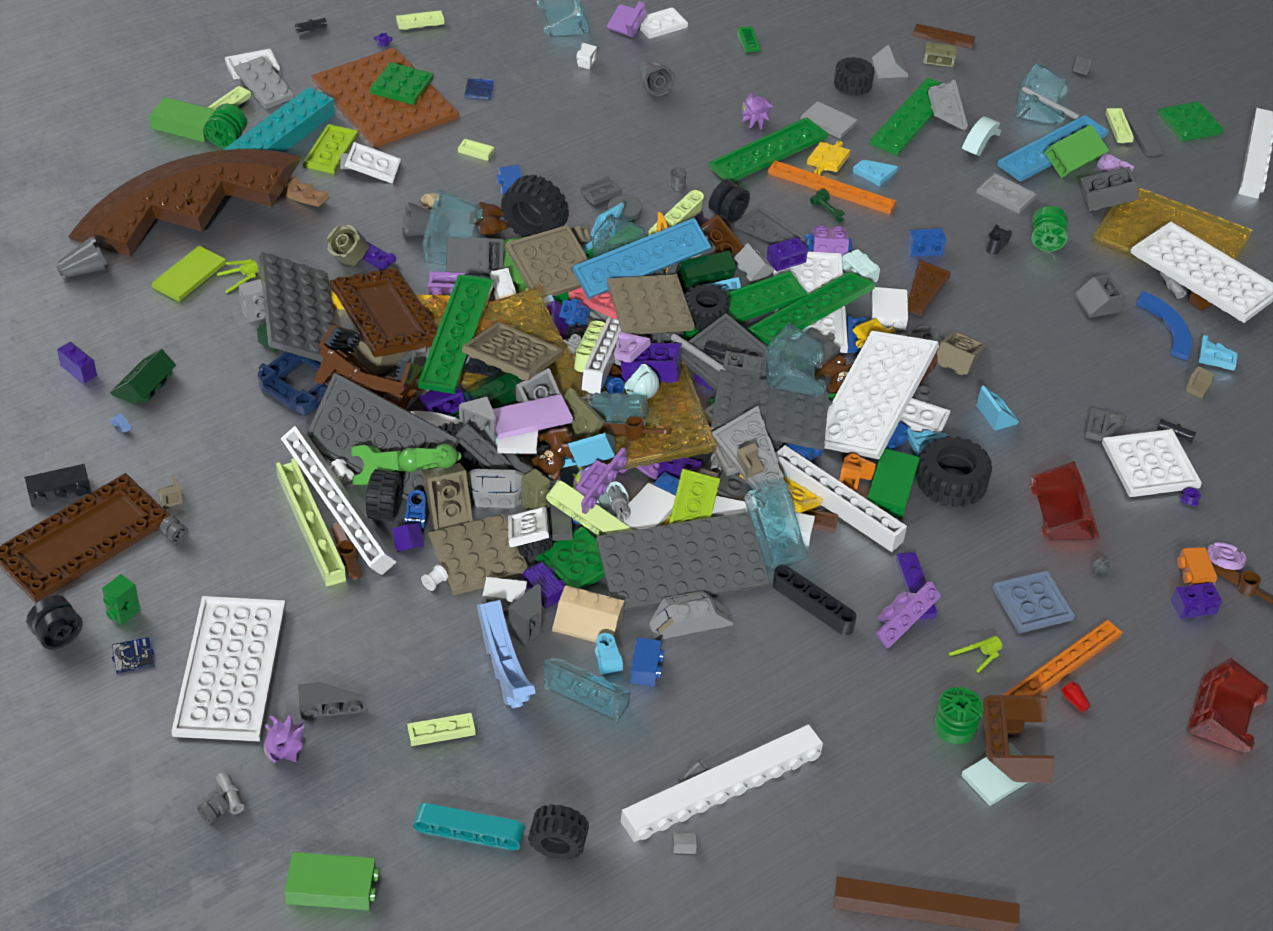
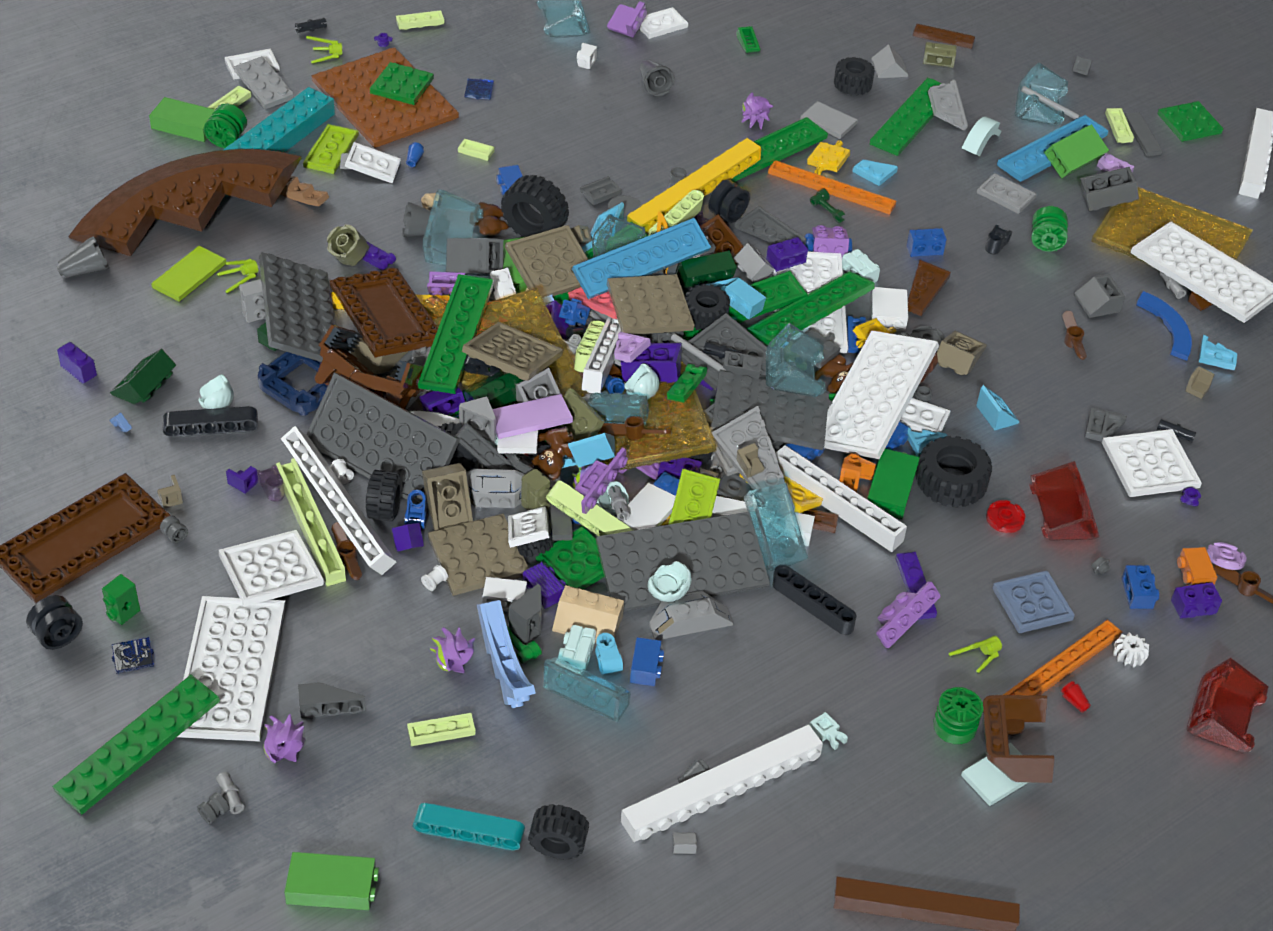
(57, 485): black brick -> none
(135, 744): none -> green plate
(210, 421): none -> black beam
(216, 393): none -> light aqua piece
(242, 480): none -> dark purple panel
(270, 567): none -> white plate
(271, 483): none -> clear purple piece
(334, 48): none -> lime plant
(400, 461): bright green piece -> none
(414, 154): none -> blue cone
(452, 651): none -> medium lavender hair
(526, 651): none -> green brick
(578, 646): none -> light aqua brick
(670, 582): none -> light aqua piece
(687, 383): none -> green plate
(704, 179): none -> yellow brick
(745, 298): none -> medium azure brick
(828, 729): none -> light aqua plate
(1005, 516): none -> red tile
(1074, 335): none -> reddish brown piece
(1131, 650): none -> white gear
(1140, 587): none -> blue brick

